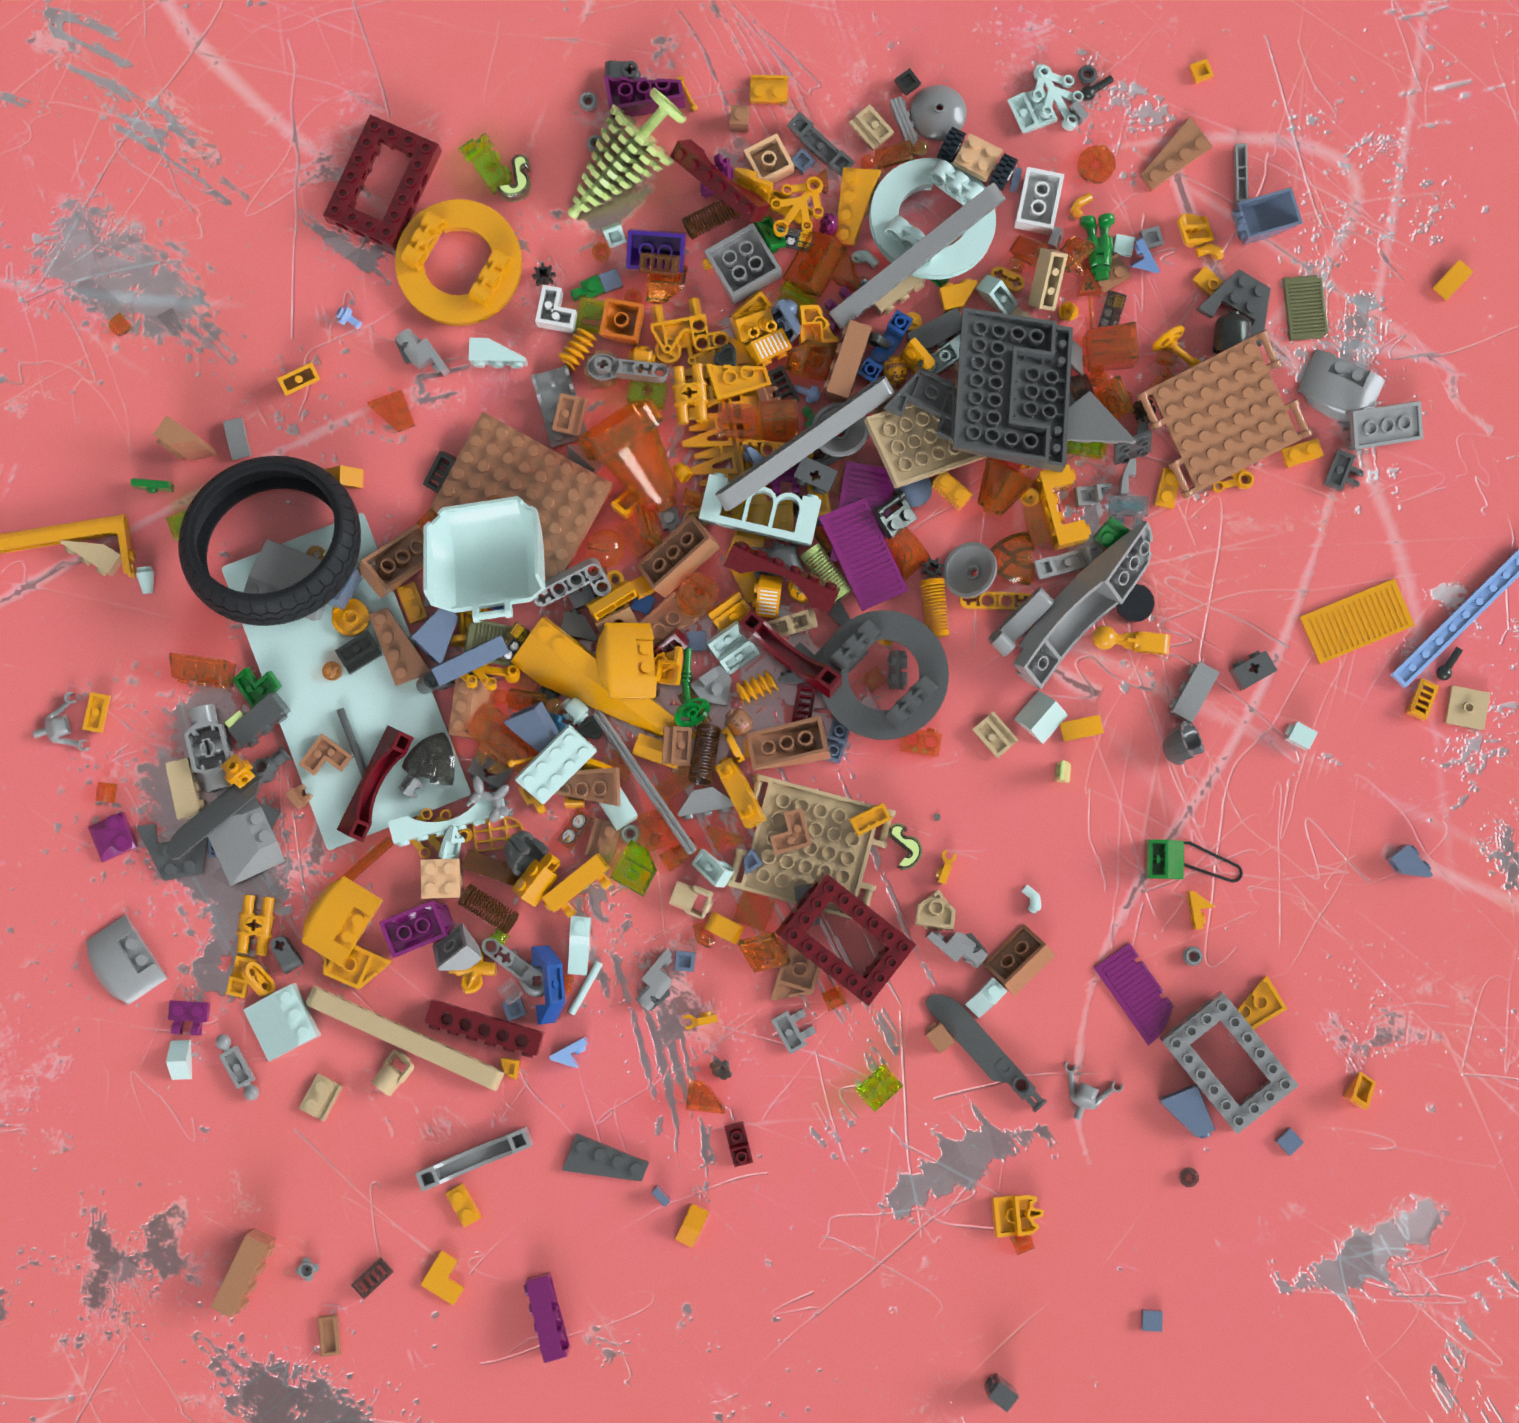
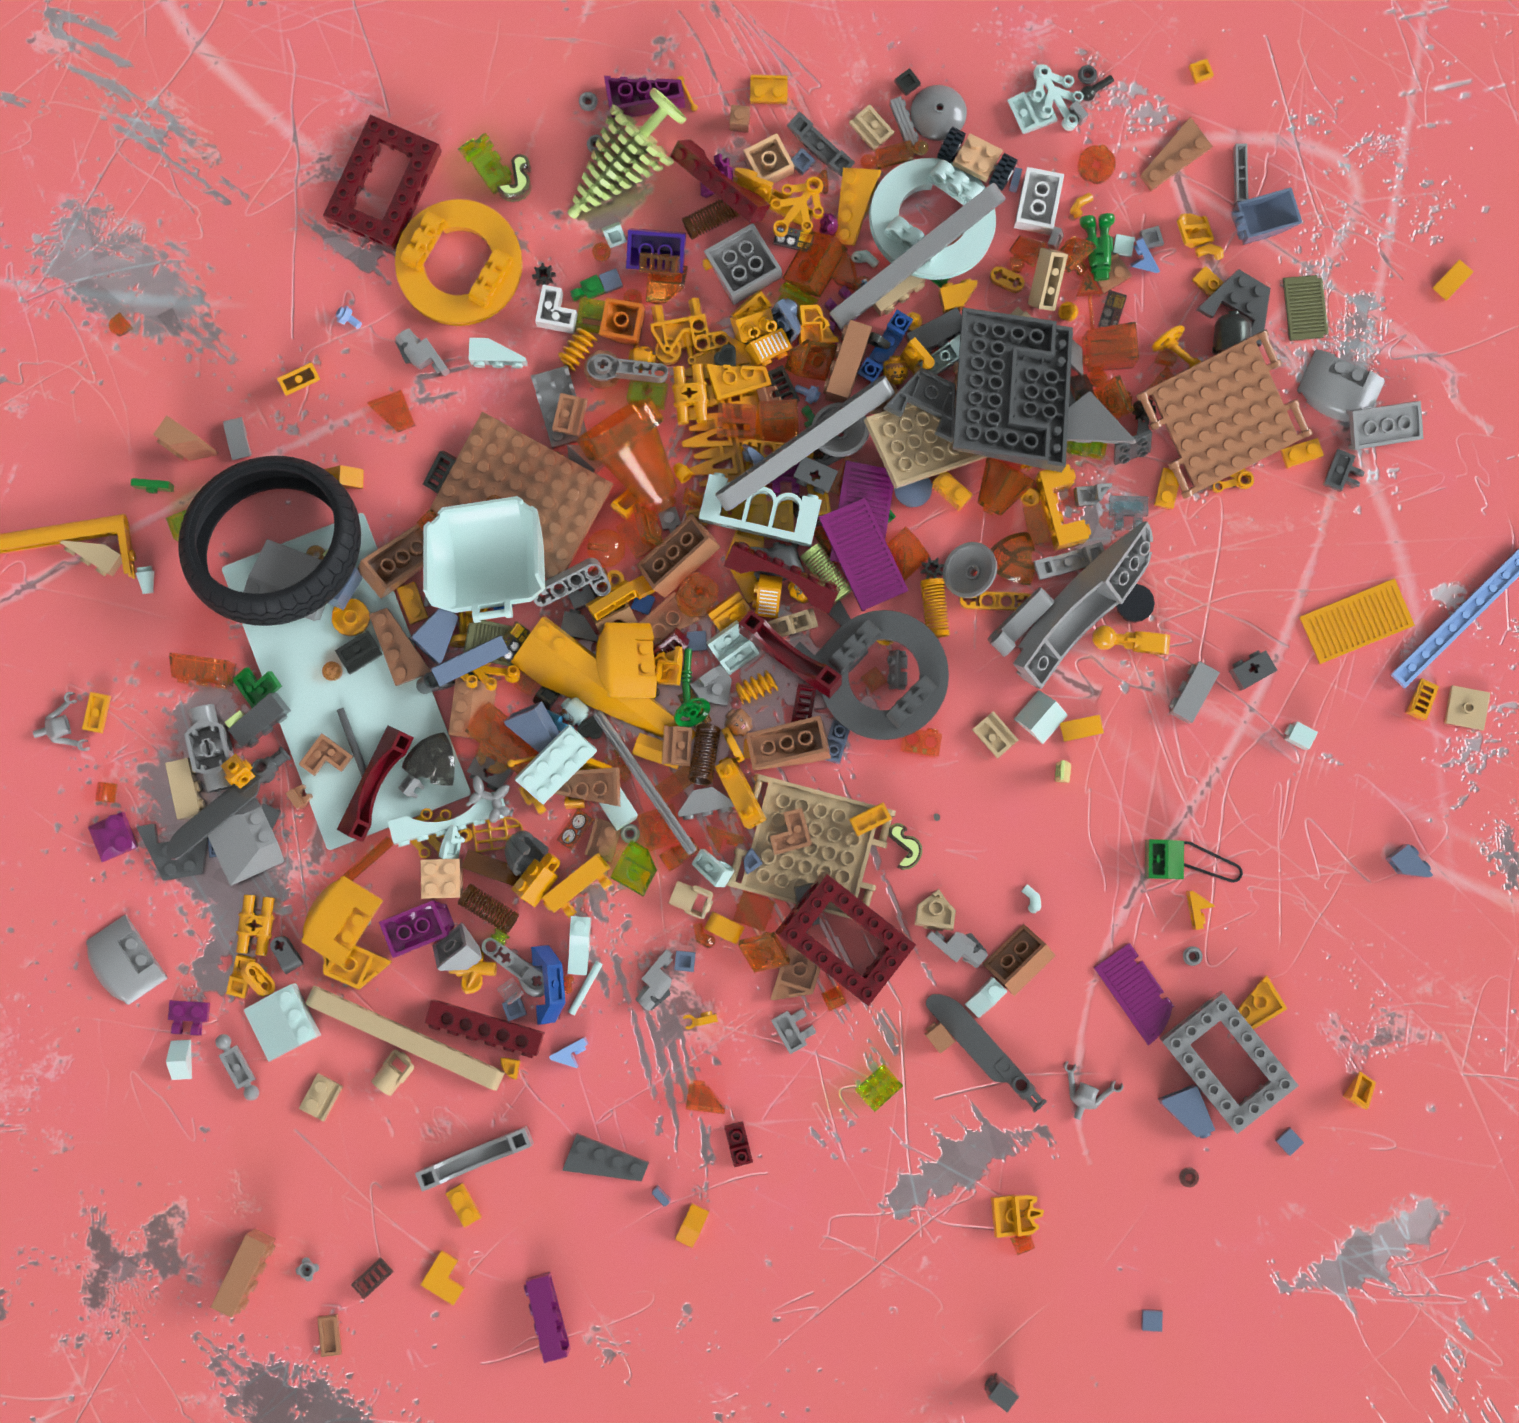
(520, 699): clear orange plate -> none
(622, 69): dark grey piece -> none
(721, 1069): dark grey plant -> none
(765, 229): green plate -> none
(789, 677): dark grey slope -> none
(898, 519): pearl dark grey plate -> none
(943, 872): light orange plate -> none
(997, 294): light aqua slope -> none
(1110, 532): green plate -> none
(1129, 472): light grey slope -> none
(1182, 743): dark grey hair -> none
(1444, 672): pearl dark grey bar -> none

